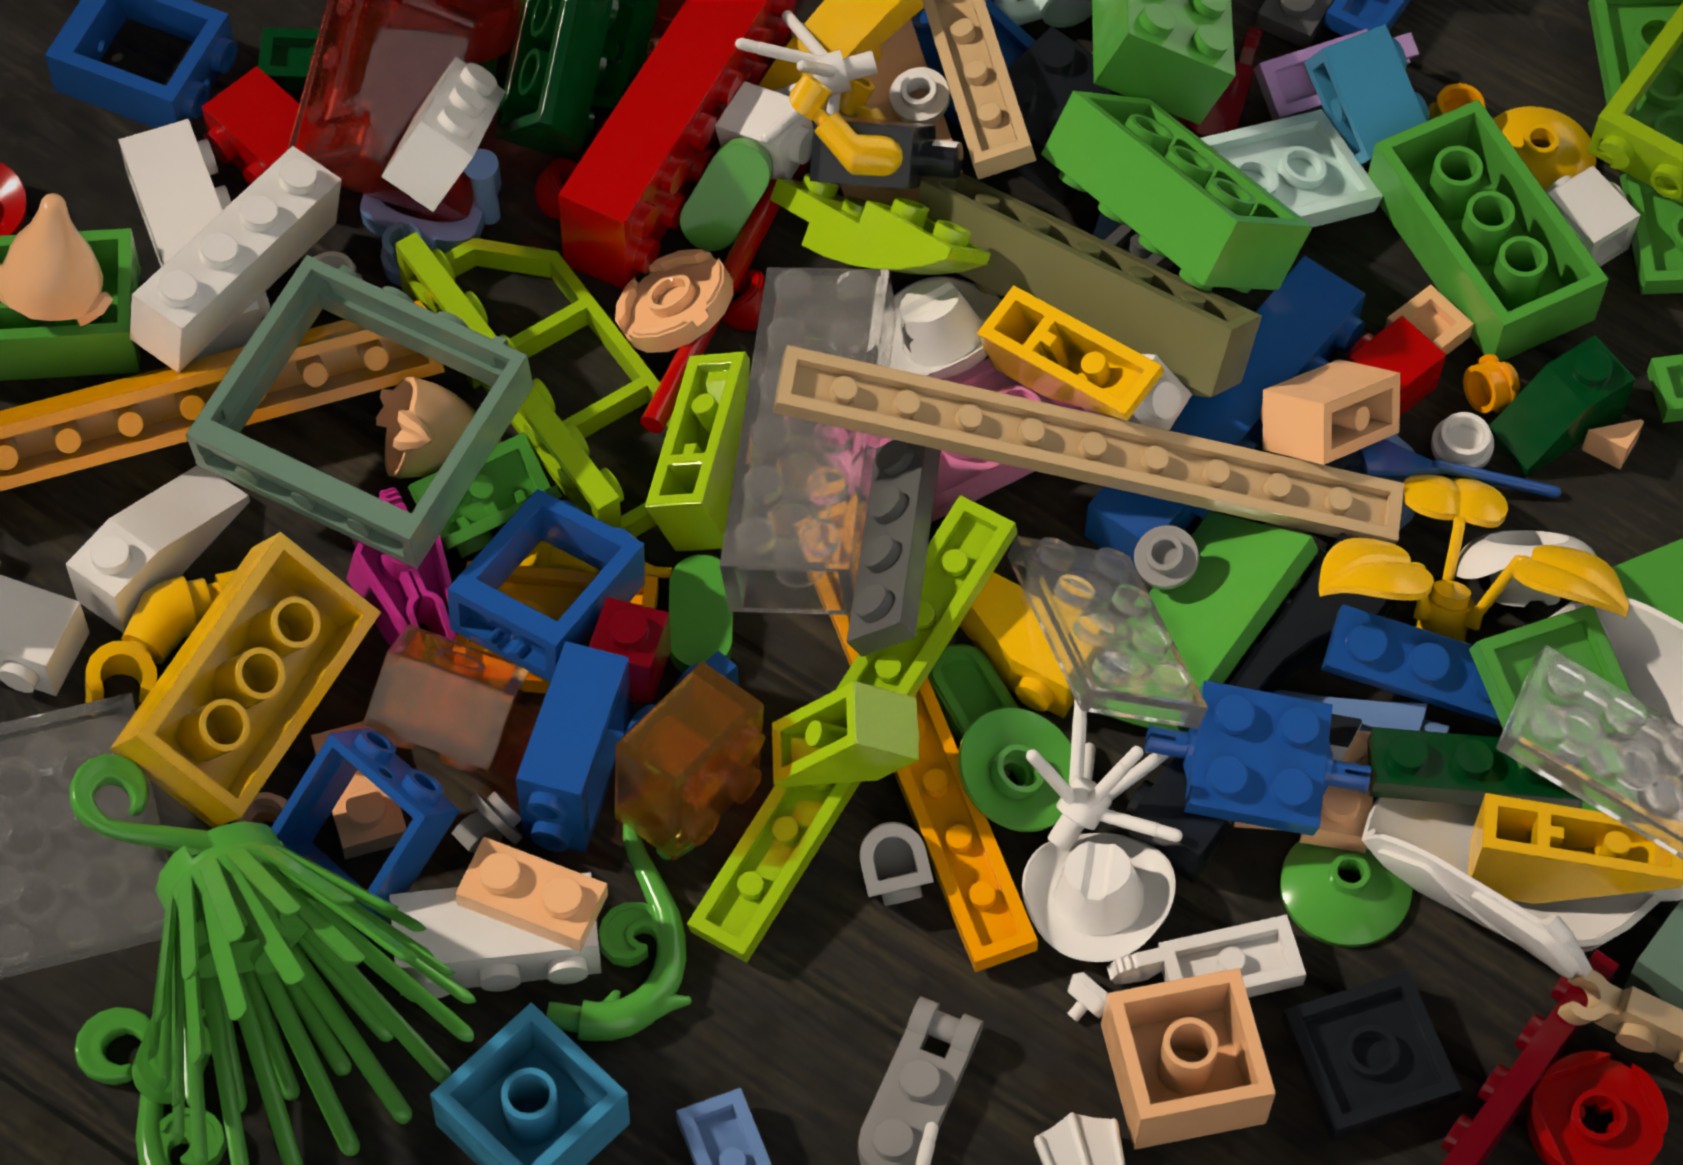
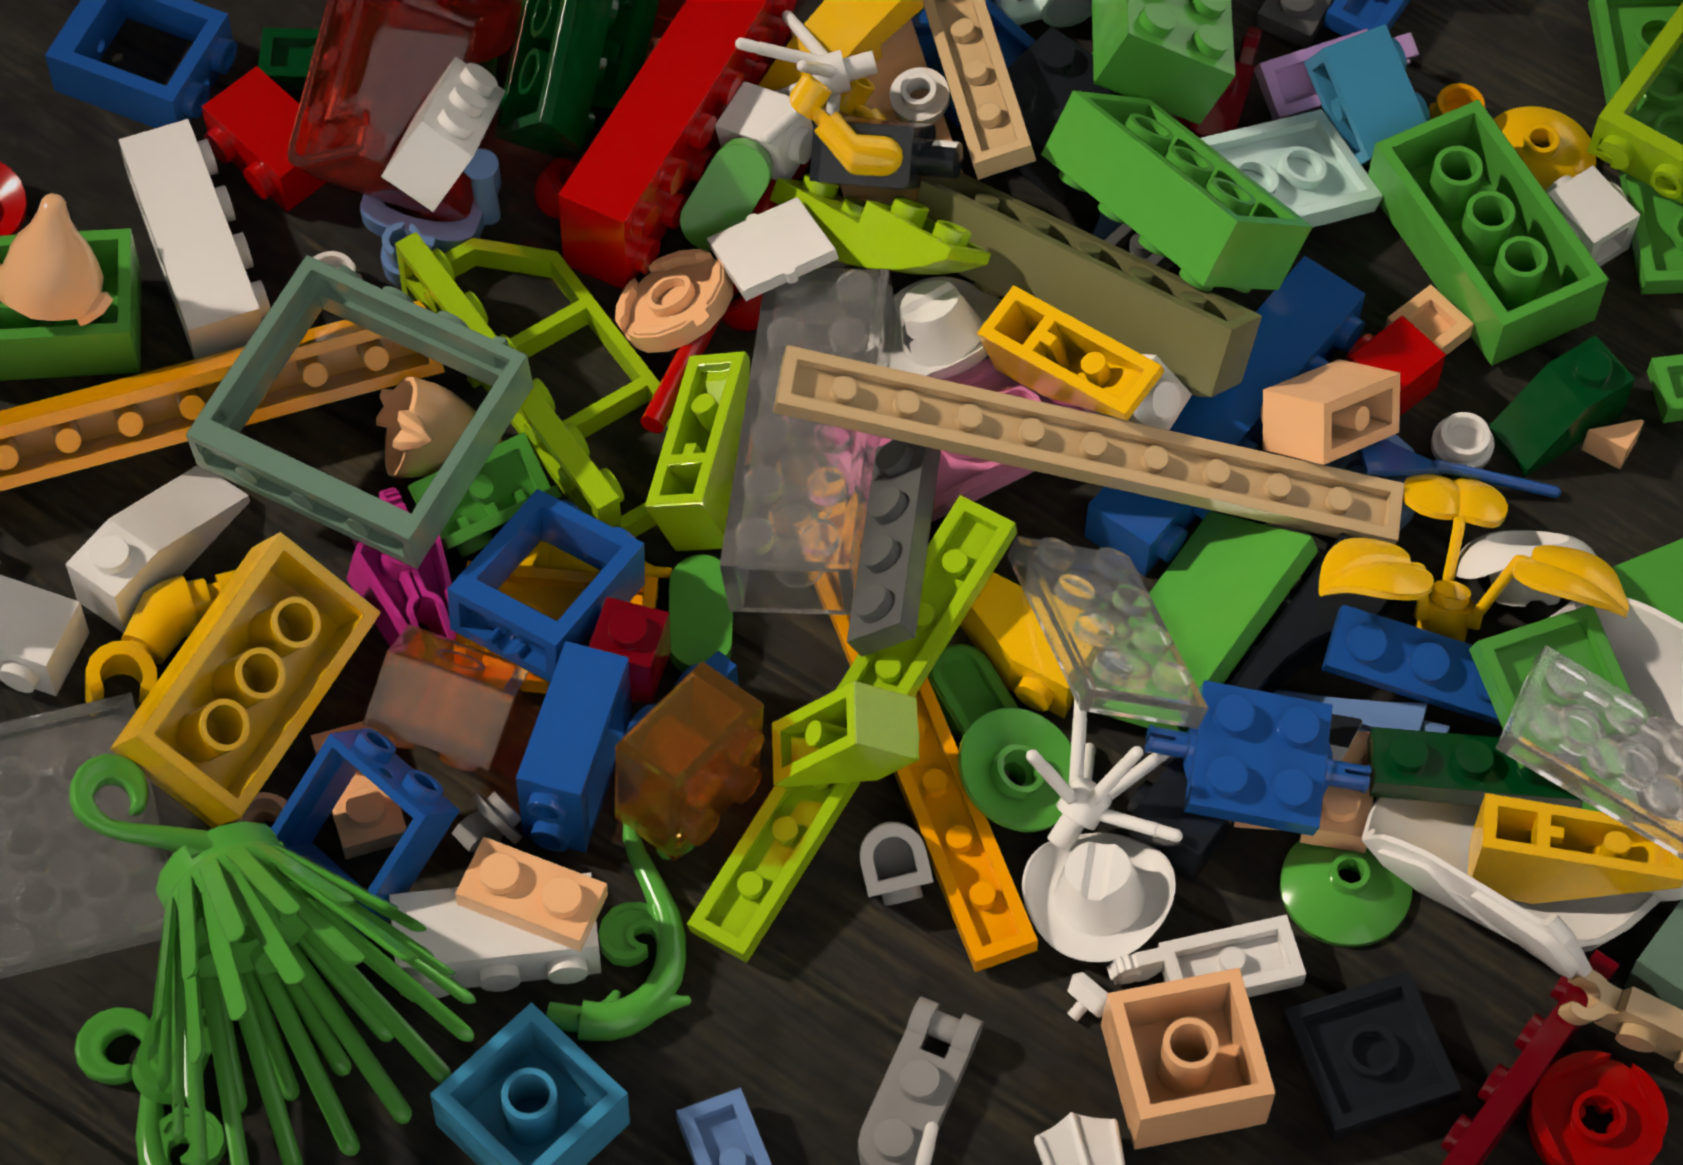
(234, 259): white brick -> none
(772, 248): none -> white piece
(1166, 557): light grey plate -> none
(1490, 384): light orange plate -> none

